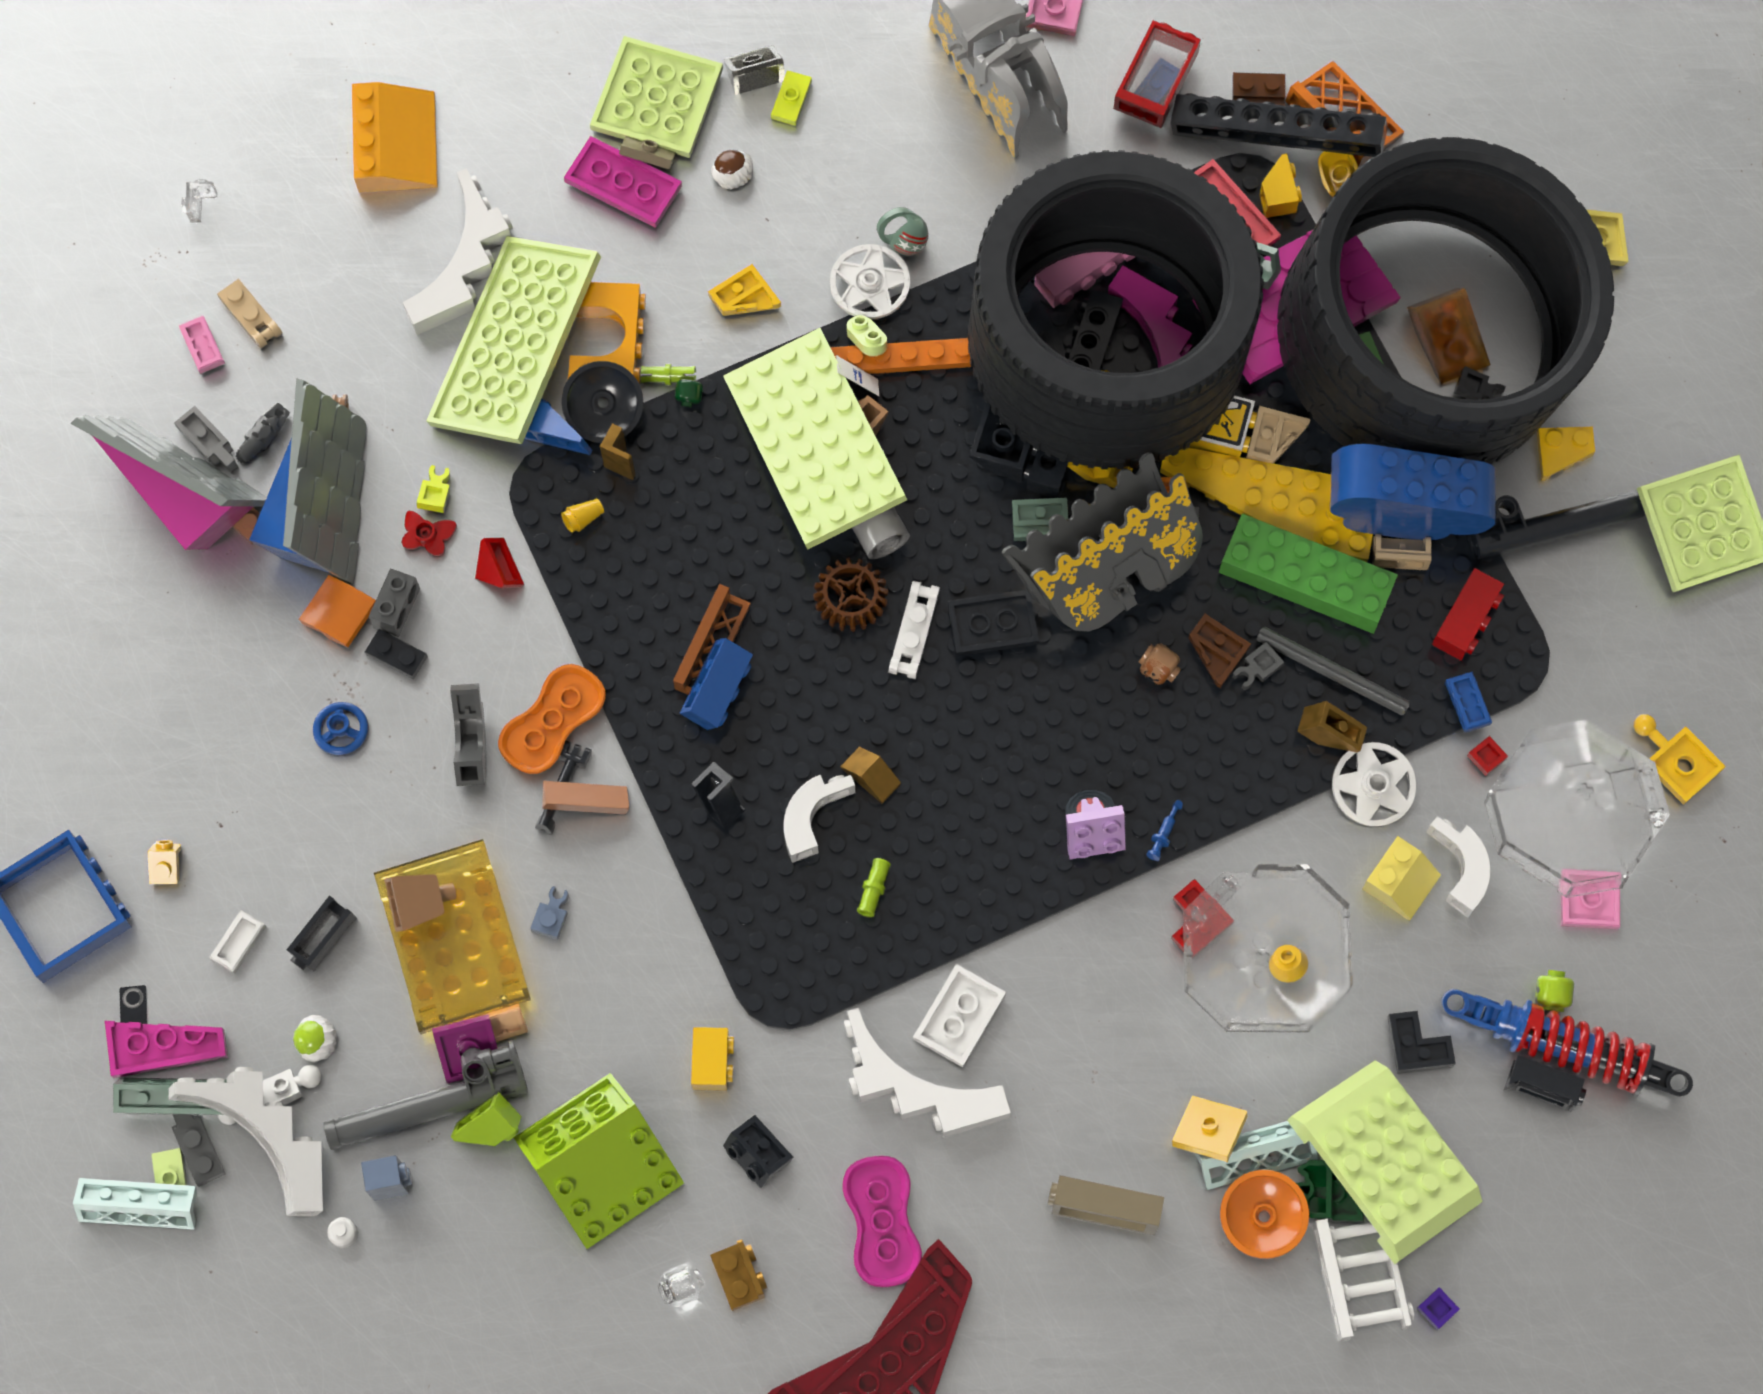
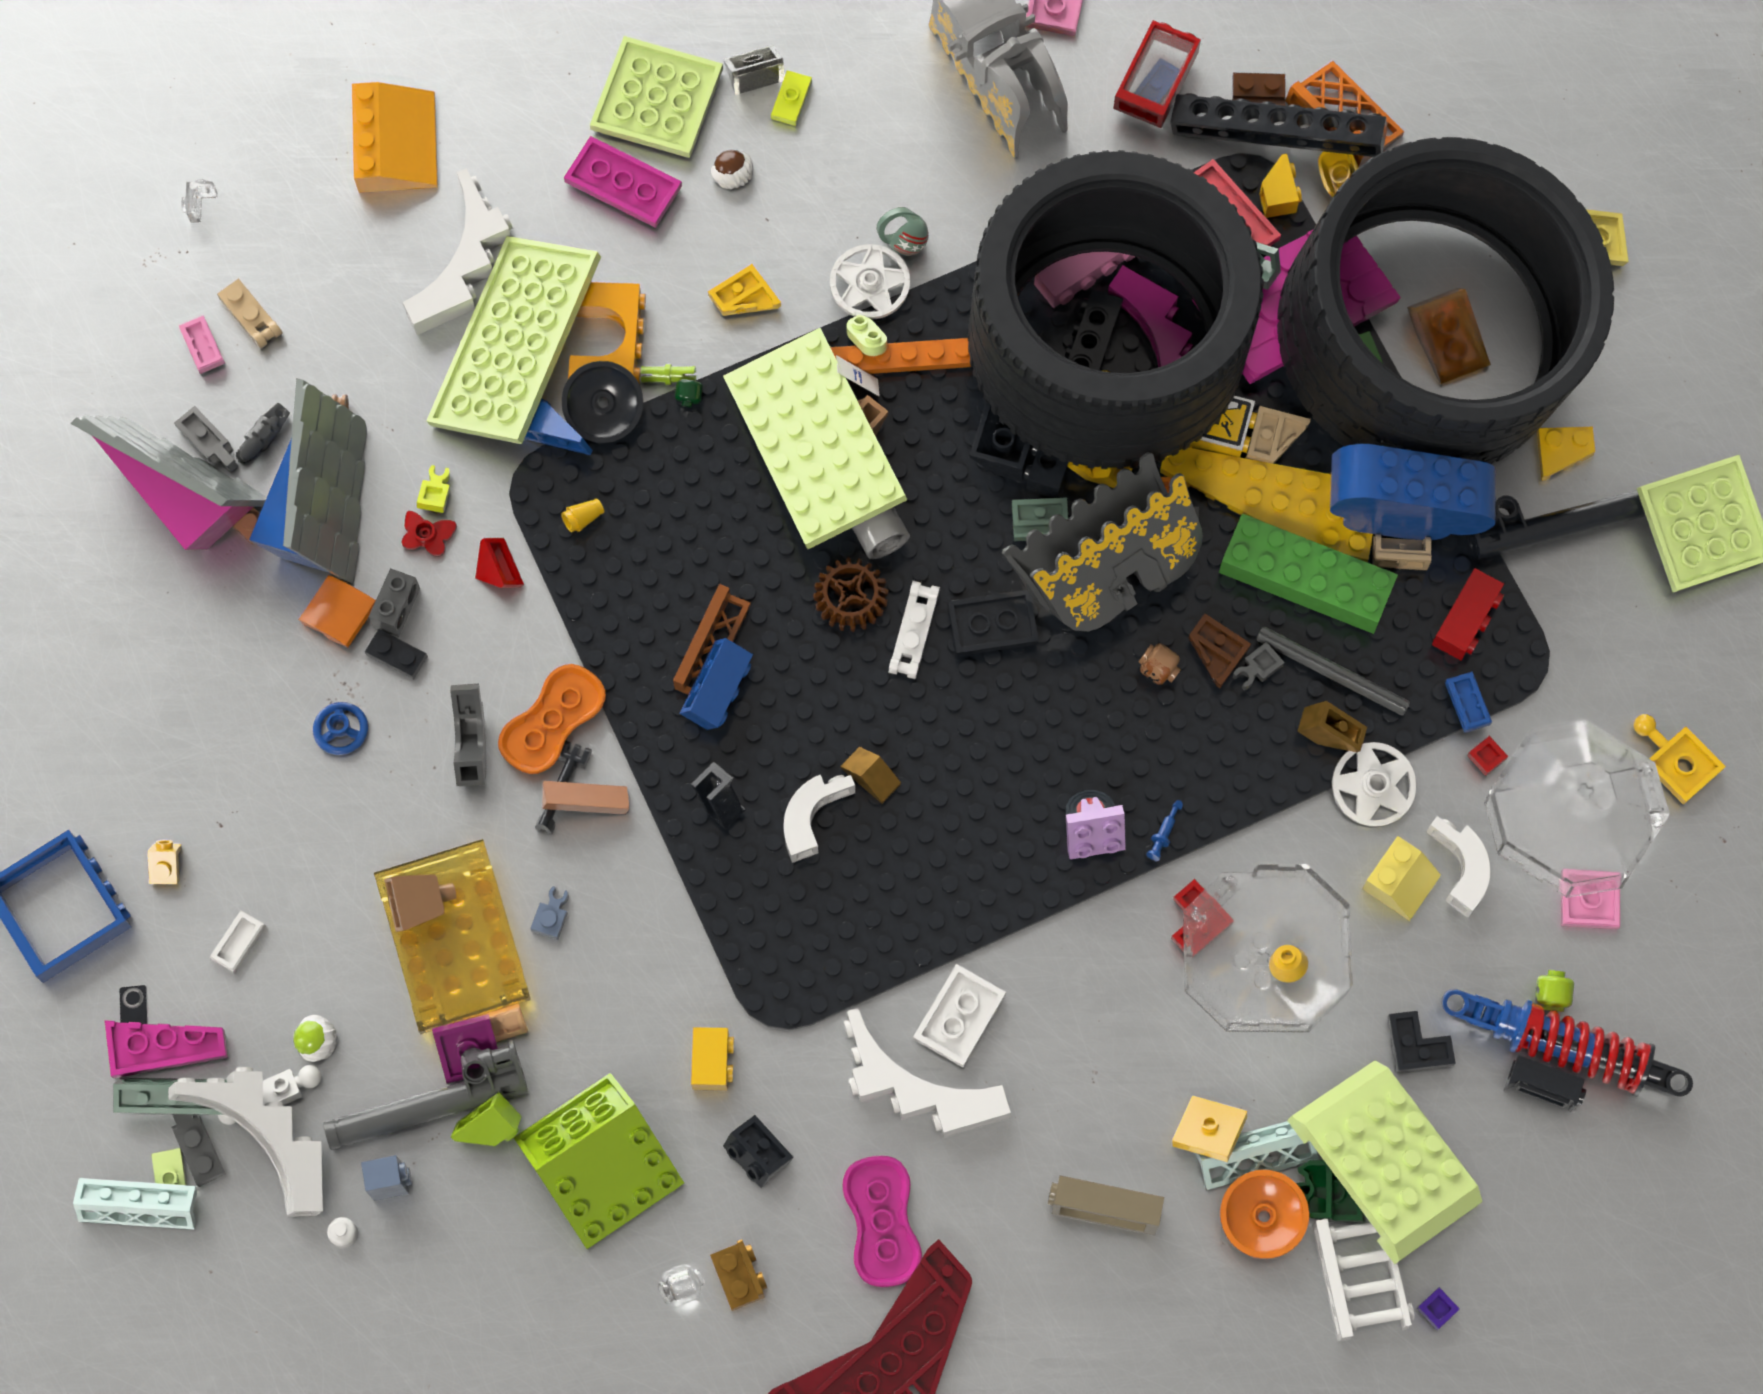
(320, 934): black window -> none
(614, 454): pearl gold panel -> none
(647, 152): dark tan plate -> none
(873, 887): lime pin -> none
(1475, 385): black plate -> none

